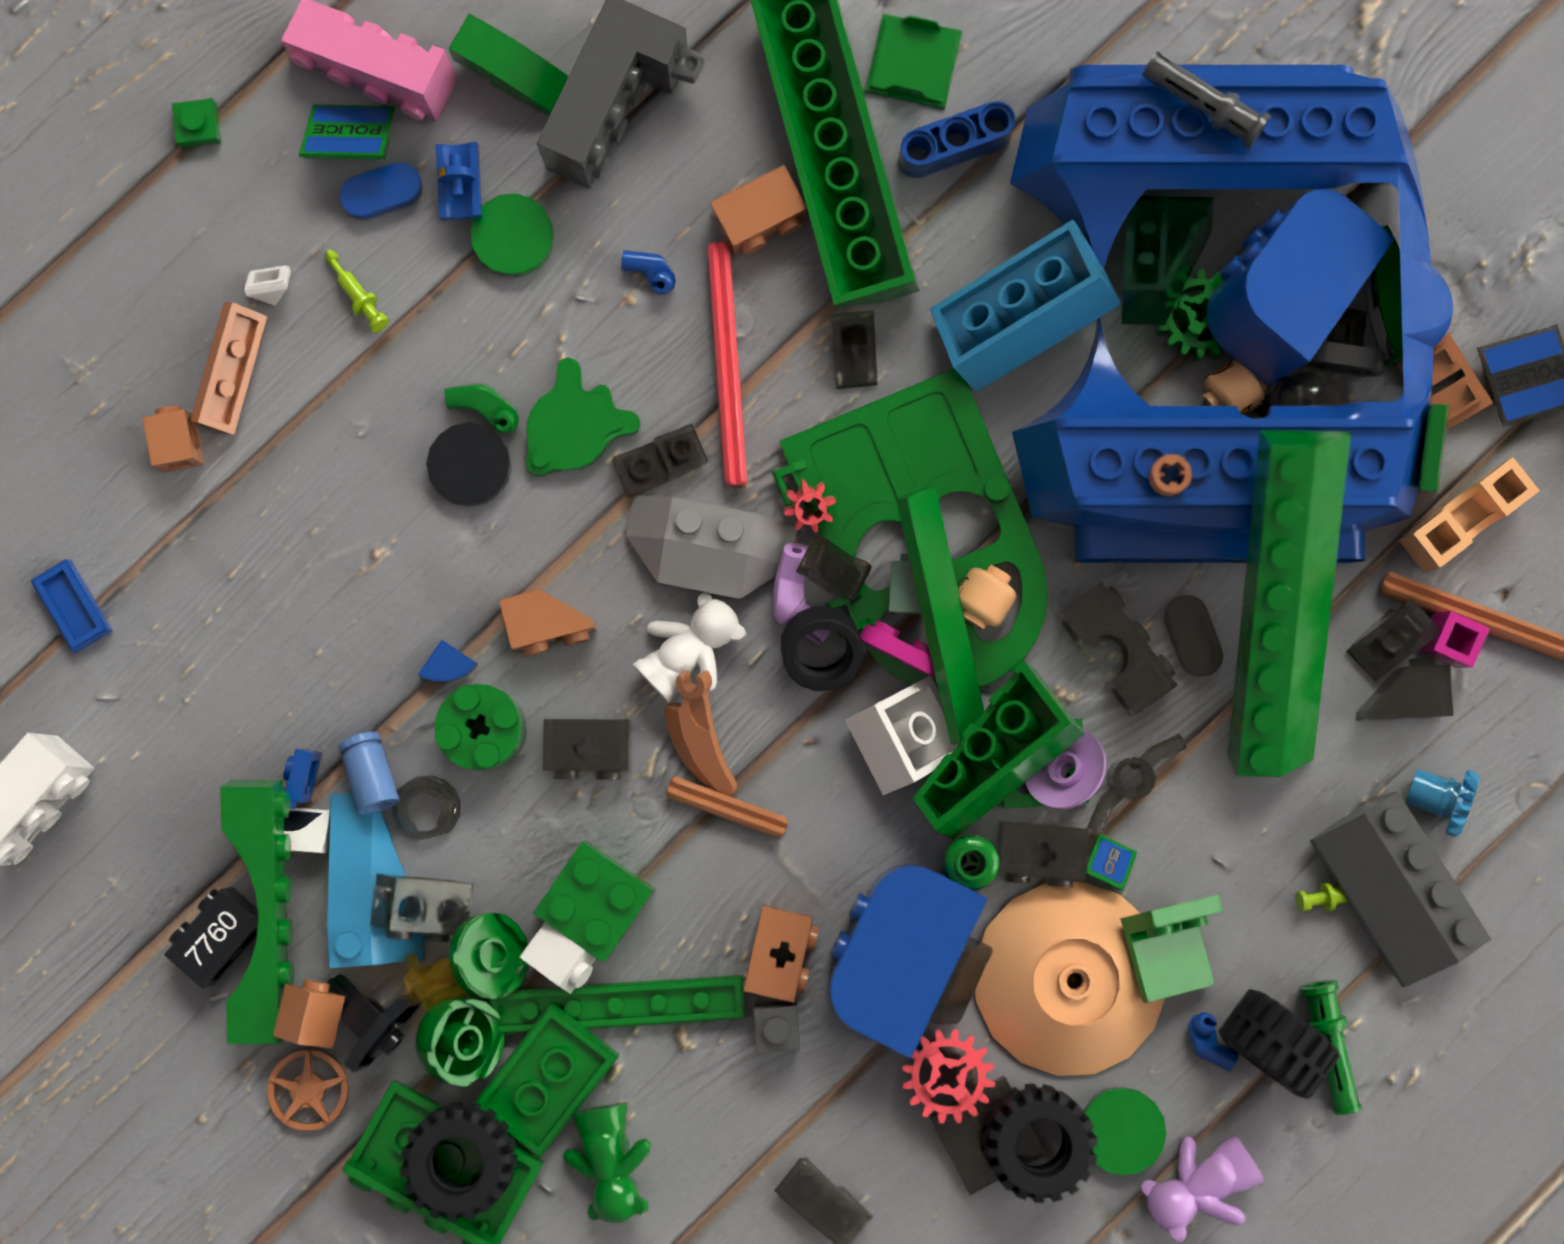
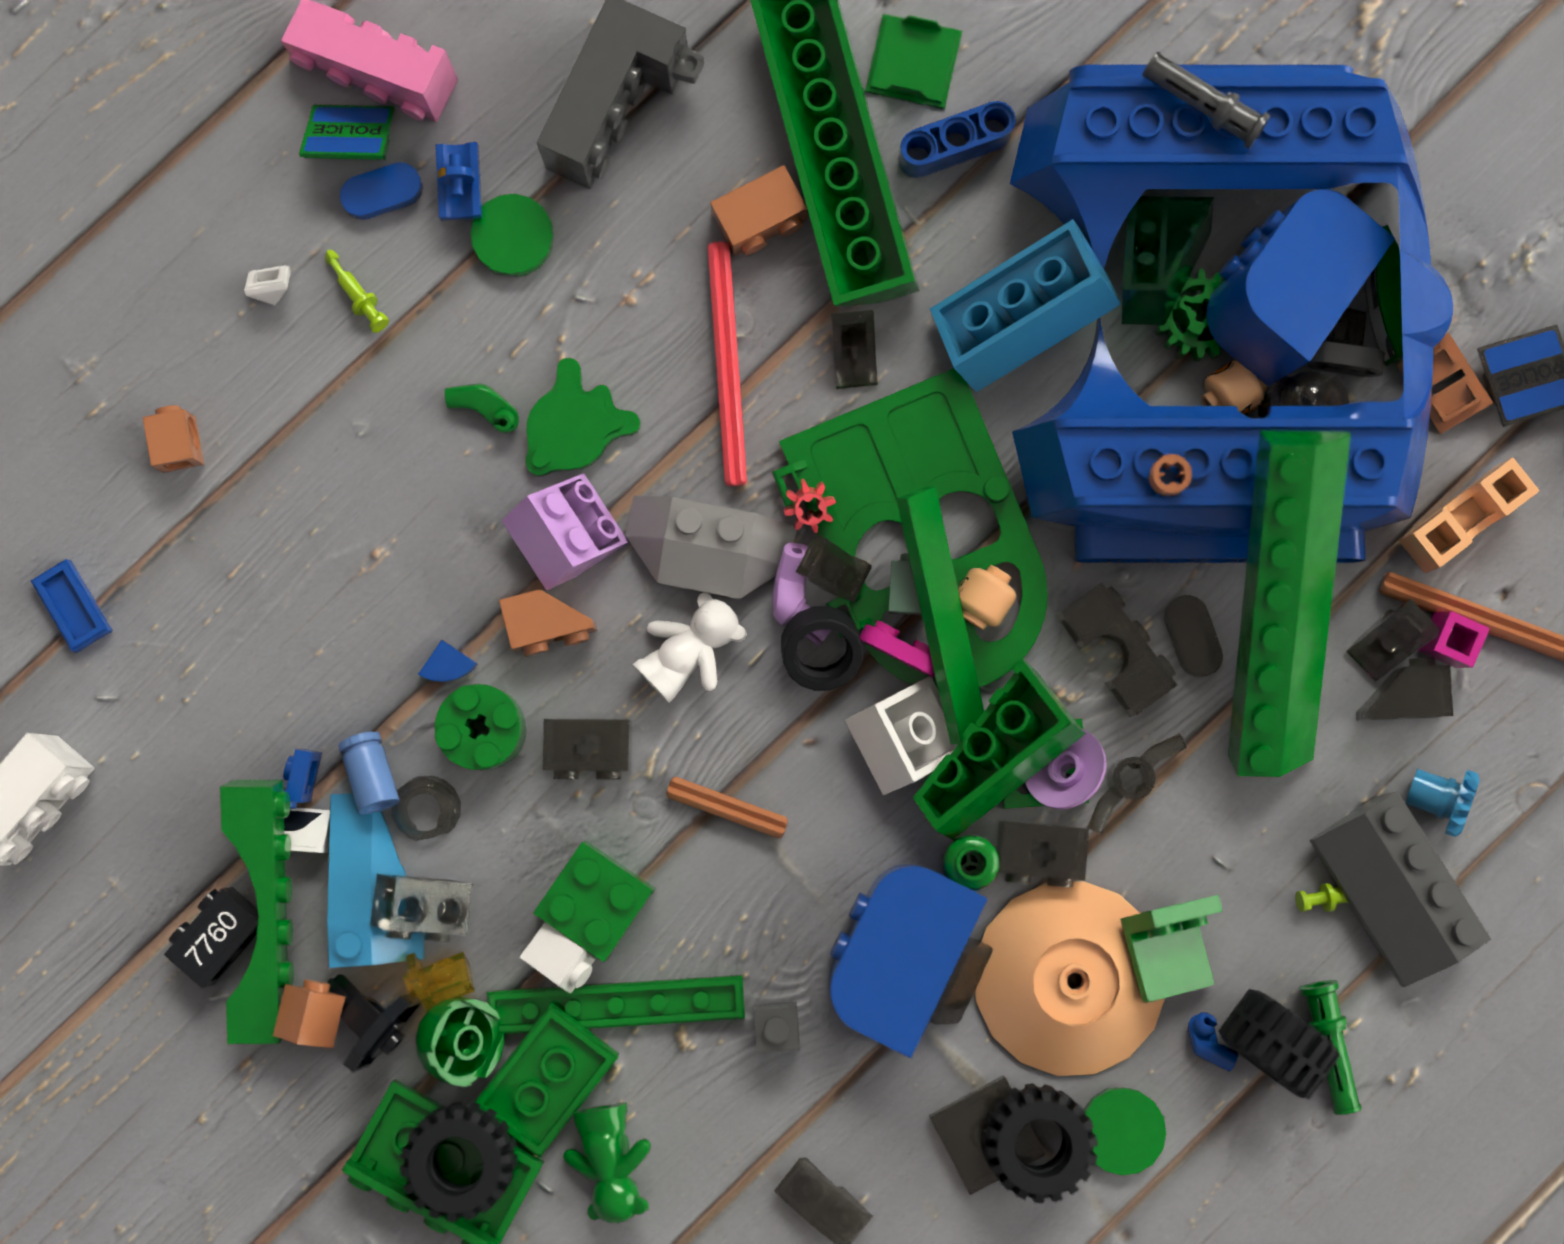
(196, 123): green plate -> none
(228, 368): nougat plate -> none
(307, 1090): nougat wheel -> none
(468, 464): black tile -> none
(487, 956): green tile -> none
(507, 64): green slope -> none
(564, 530): none -> lavender slope
(653, 268): blue arm -> none
(659, 461): clear smoke slope -> none
(694, 734): nougat piece -> none
(764, 974): nougat brick -> none
(960, 1093): coral gear -> none
(1110, 862): slope -> none
(1202, 1188): lavender piece -> none
(1434, 447): green tile -> none

